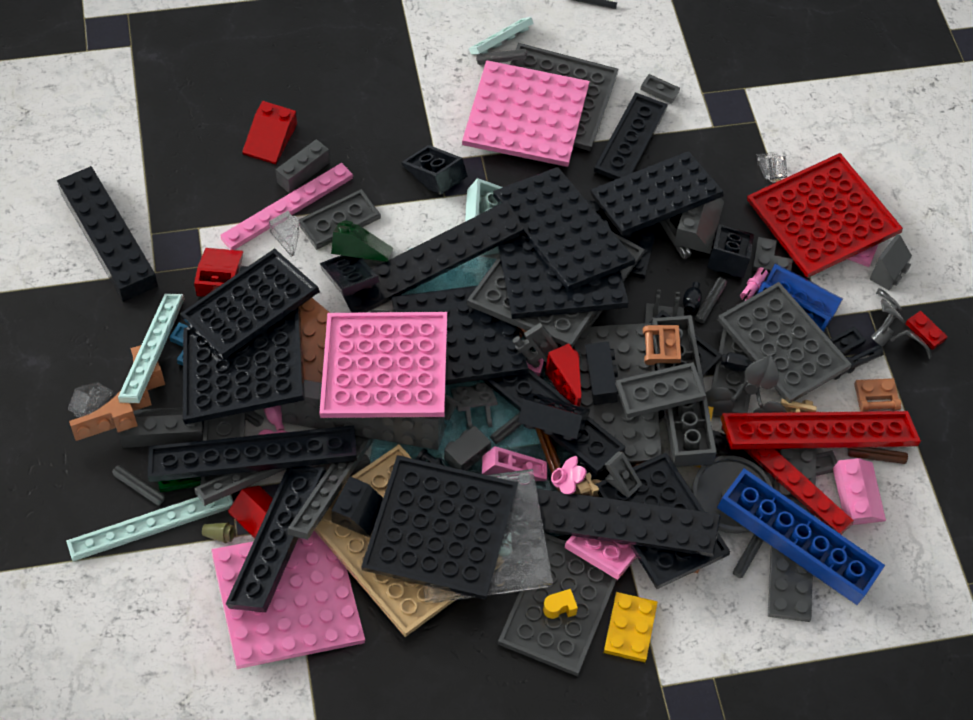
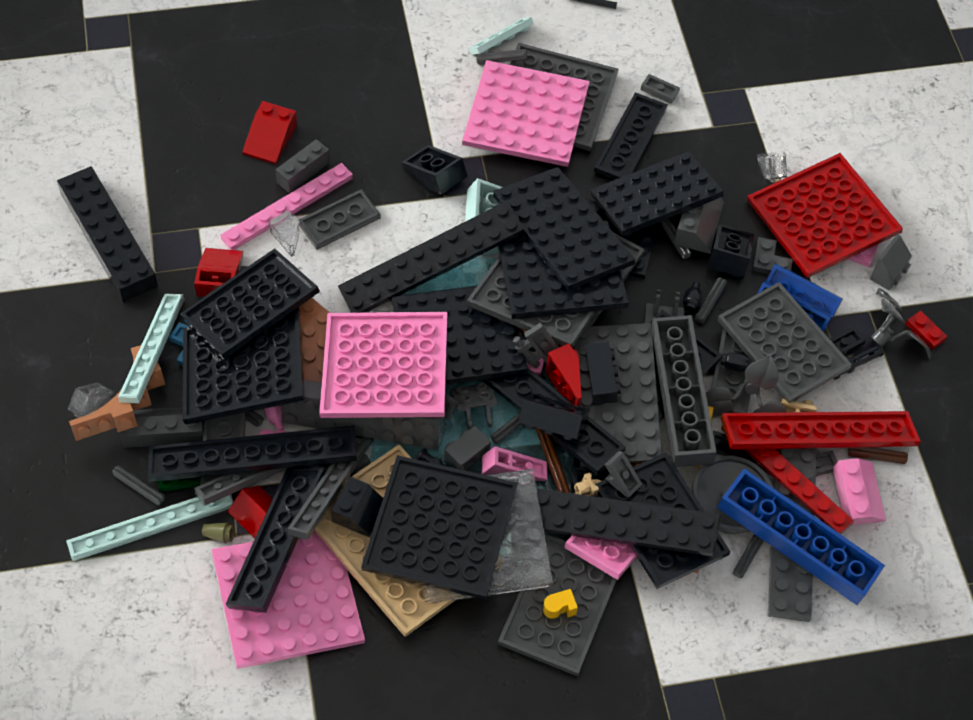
(349, 274): black plate -> none
(357, 242): dark green slope -> none
(568, 476): bright pink plate -> none
(630, 627): yellow plate -> none
(660, 390): dark grey plate -> none
(668, 343): nougat plate -> none
(754, 283): bright pink pin -> none
(877, 390): nougat plate -> none

